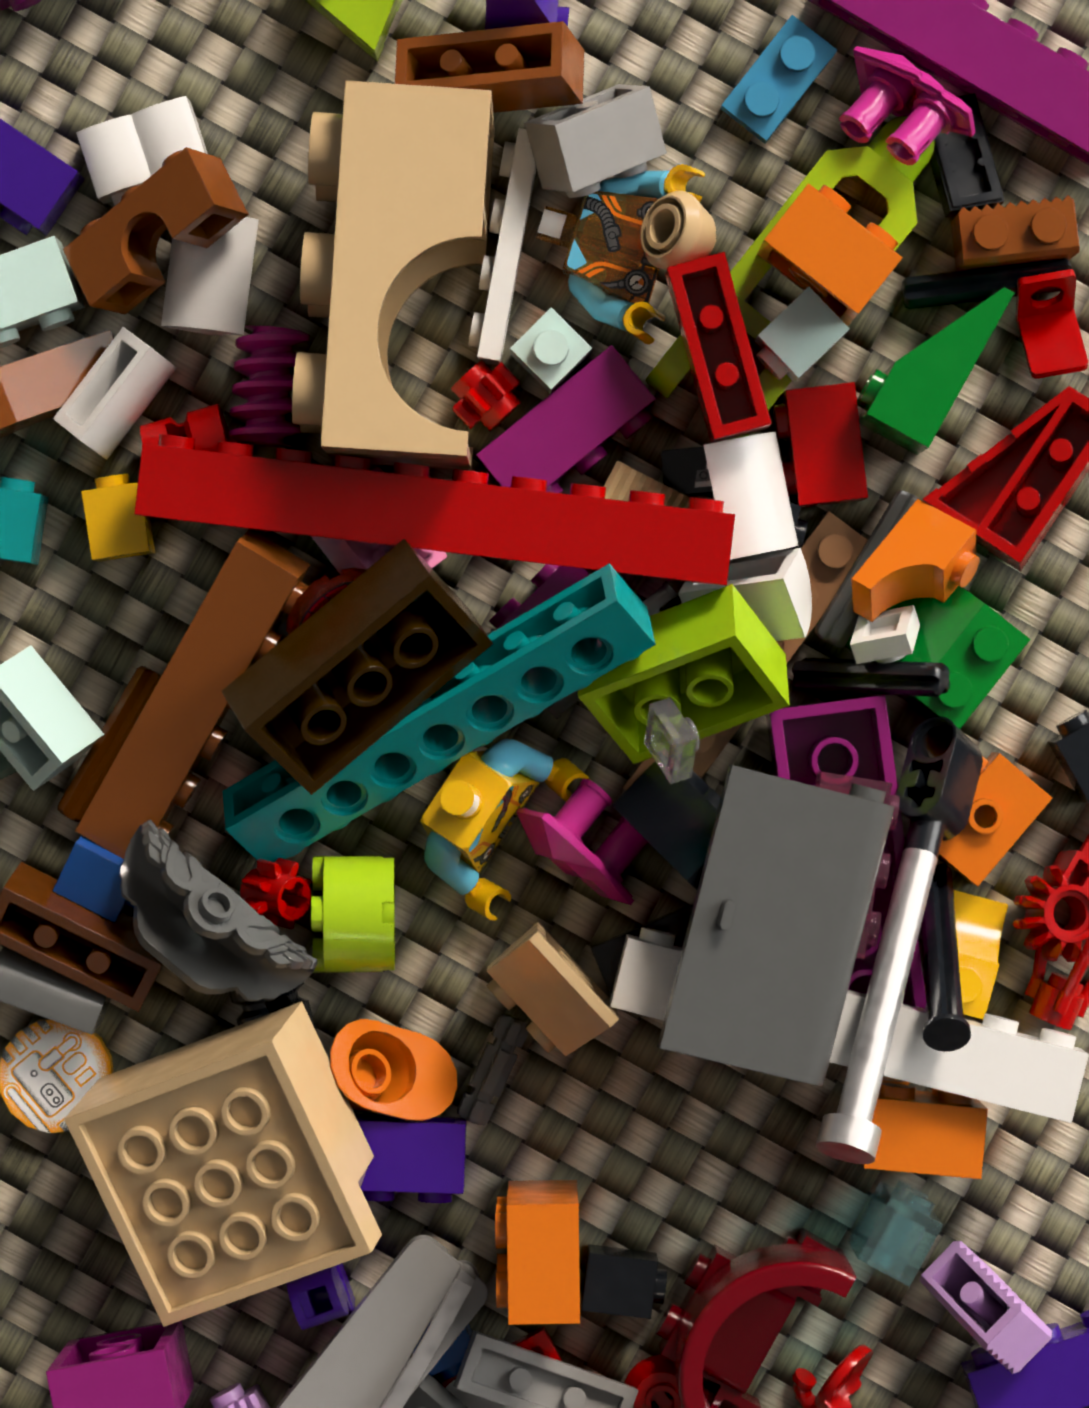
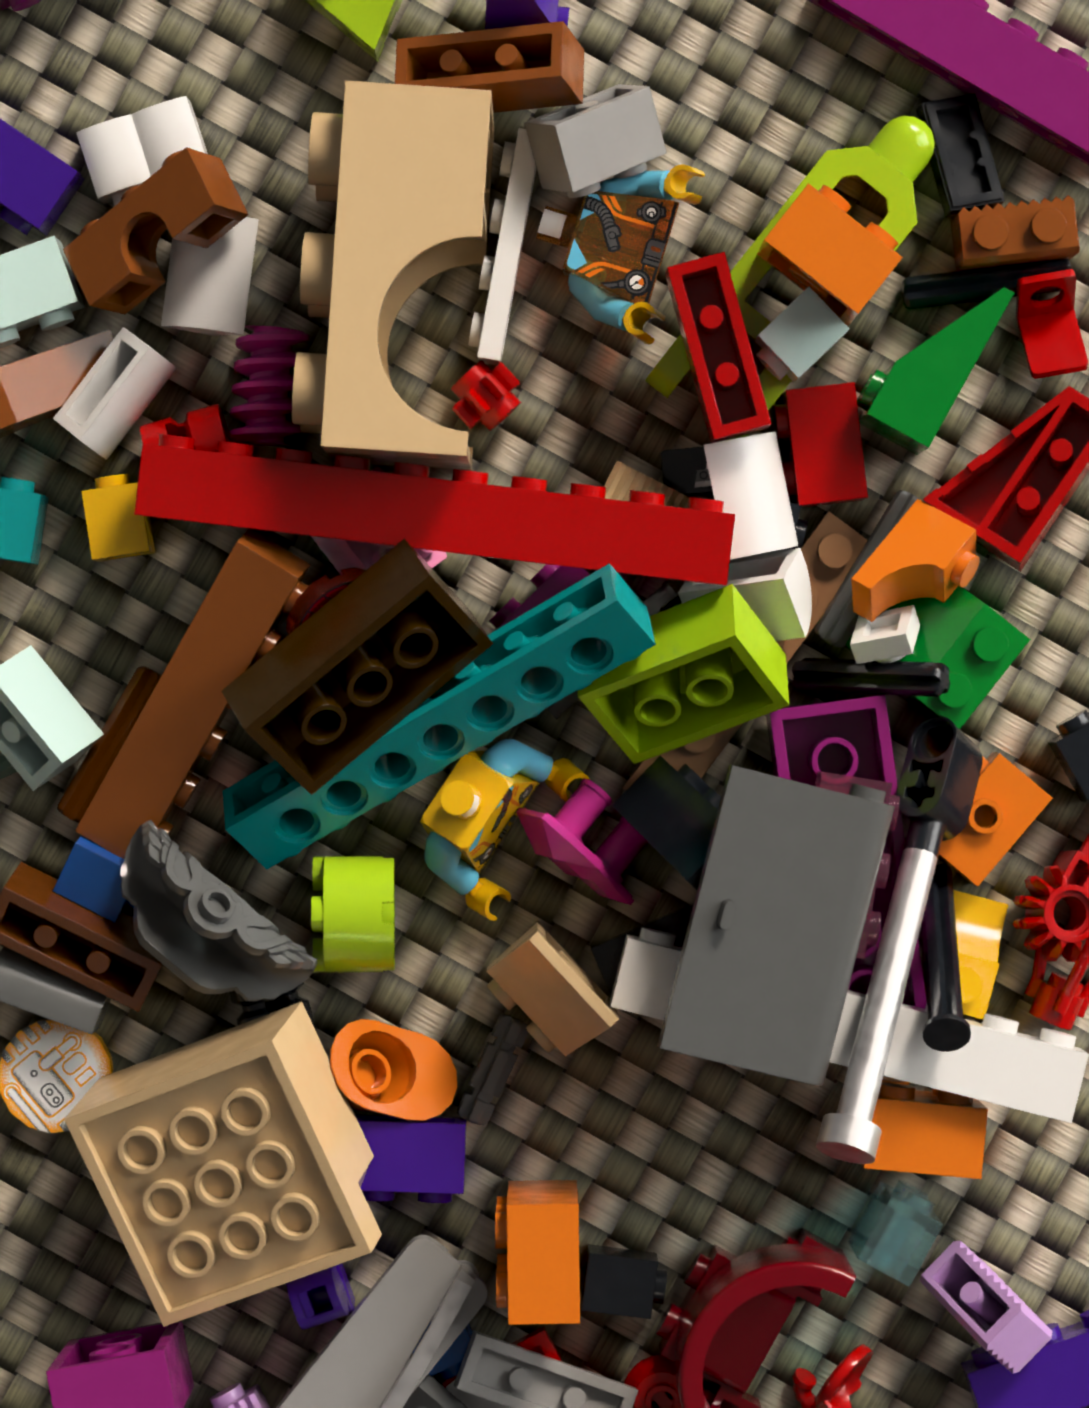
(277, 891): red gear -> none
(551, 351): light aqua brick -> none
(572, 424): magenta brick -> none
(671, 740): clear plate -> none
(677, 230): tan cone -> none
(778, 79): dark azure plate -> none
(898, 88): dark pink connector -> none

